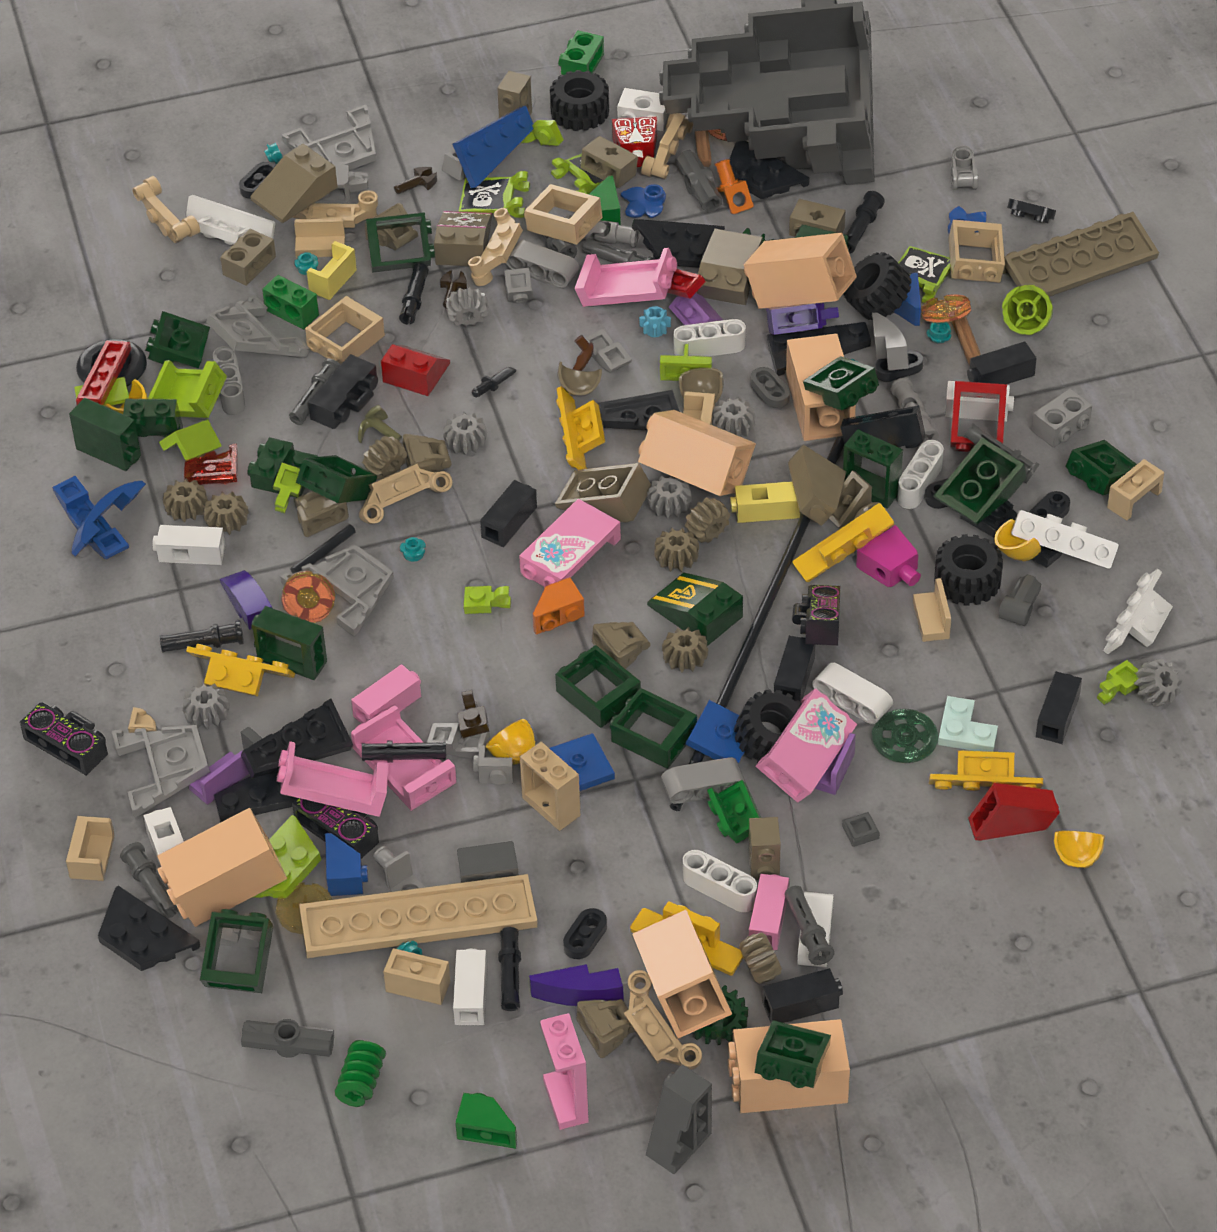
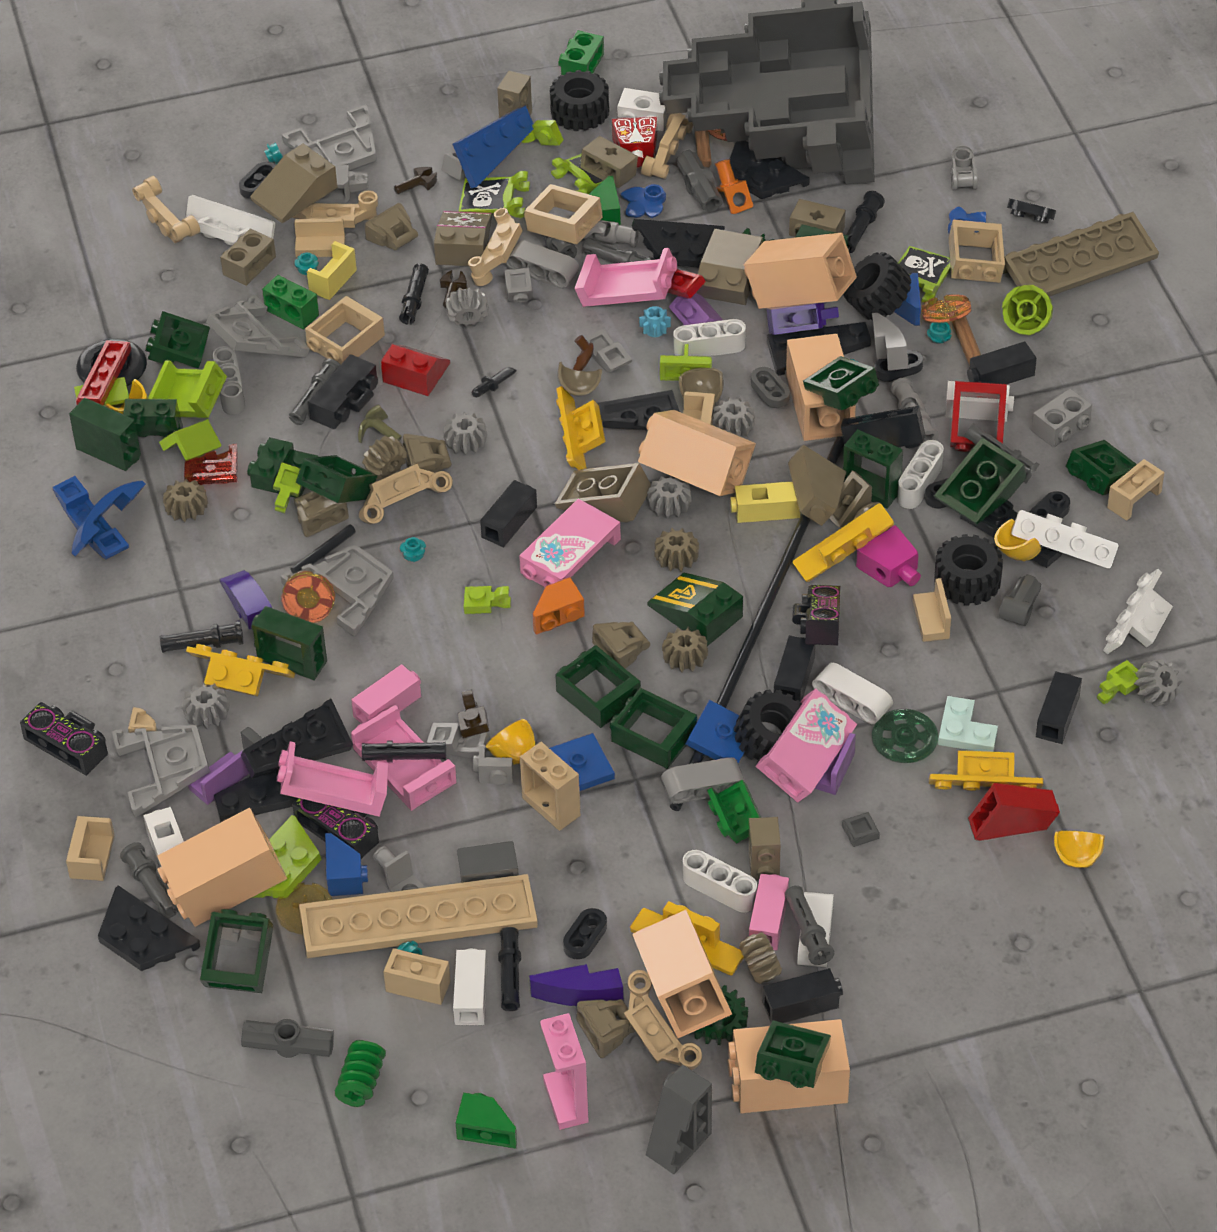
(189, 544): white brick -> none
(226, 512): dark tan gear -> none
(375, 224): dark green window -> none
(707, 519): dark tan gear -> none

